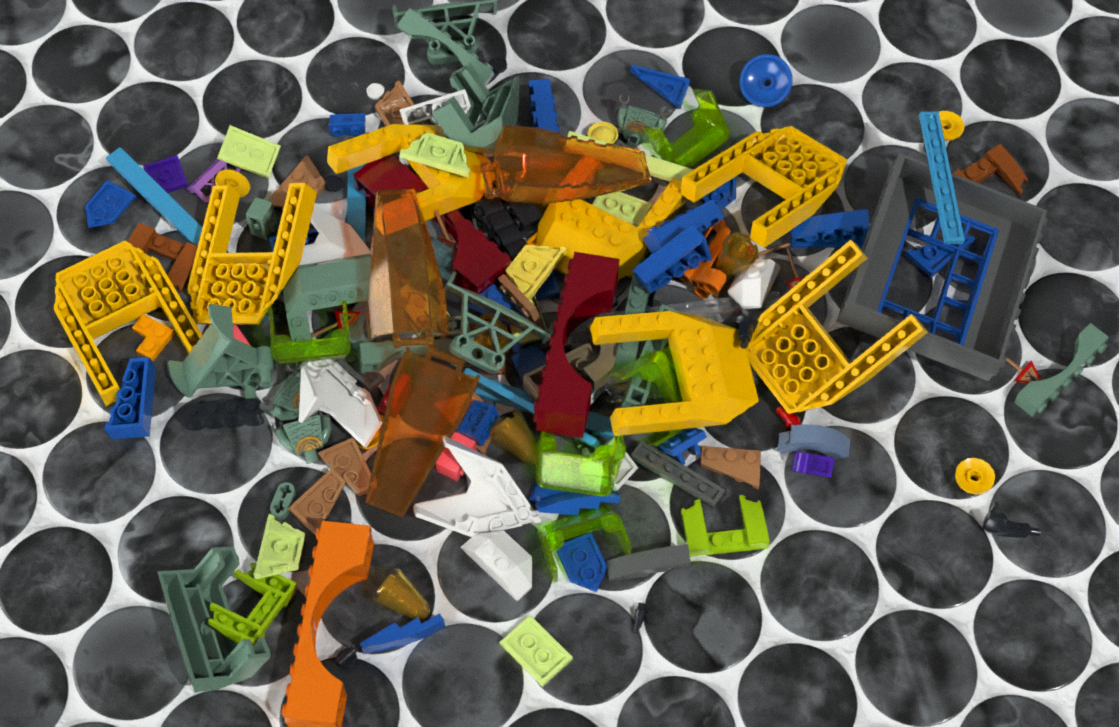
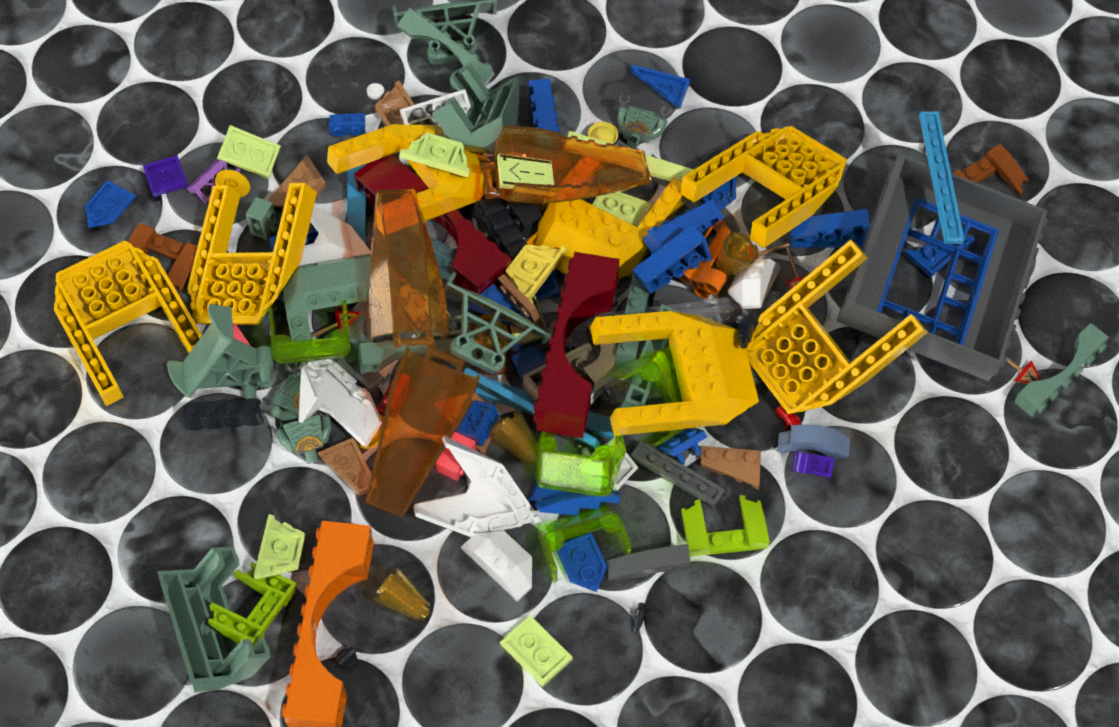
(134, 401): blue wedge -> none
(155, 195): dark azure tile -> none
(155, 336): light orange plate -> none
(279, 499): sand green beam -> none
(318, 501): medium nougat wing -> none
(334, 183): black piece -> none
(395, 637): blue slope -> none
(446, 240): medium nougat piece -> none
(499, 65): black piece -> none
(523, 170): none -> yellowish green tile
(699, 141): clear neon green windscreen -> none
(759, 71): blue dish -> none
(951, 125): yellow dish -> none
(978, 469): yellow dish -> none
(998, 524): black animal -> none

